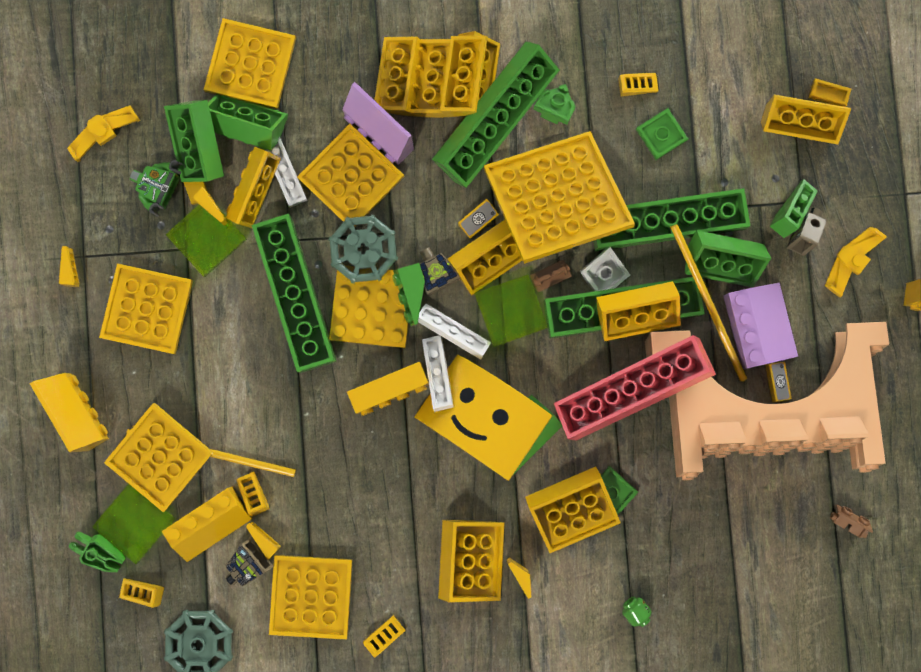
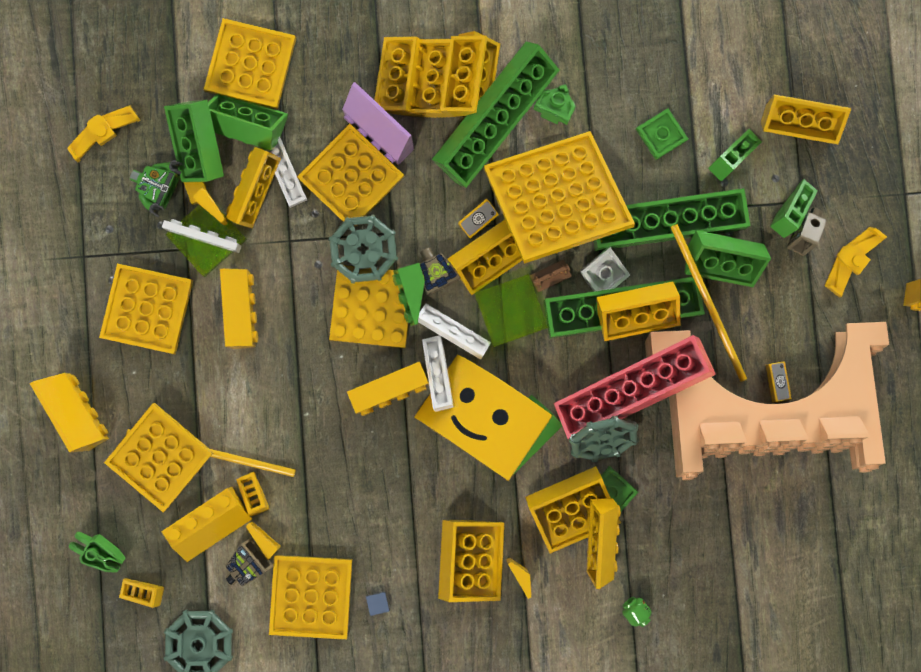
(68, 272): yellow slope -> none
(133, 524): clear neon green plate -> none
(195, 233): none -> white plate
(238, 308): none -> yellow slope
(294, 293): bright green brick -> none
(375, 652): yellow slope -> none
(377, 603): none -> sand blue tile
(602, 541): none -> yellow slope
(604, 439): none -> sand green plate
(624, 91): yellow slope -> none
(735, 155): none -> bright green slope
(760, 325): lavender slope -> none
(829, 93): yellow tile -> none
(845, 516): medium nougat hinge -> none

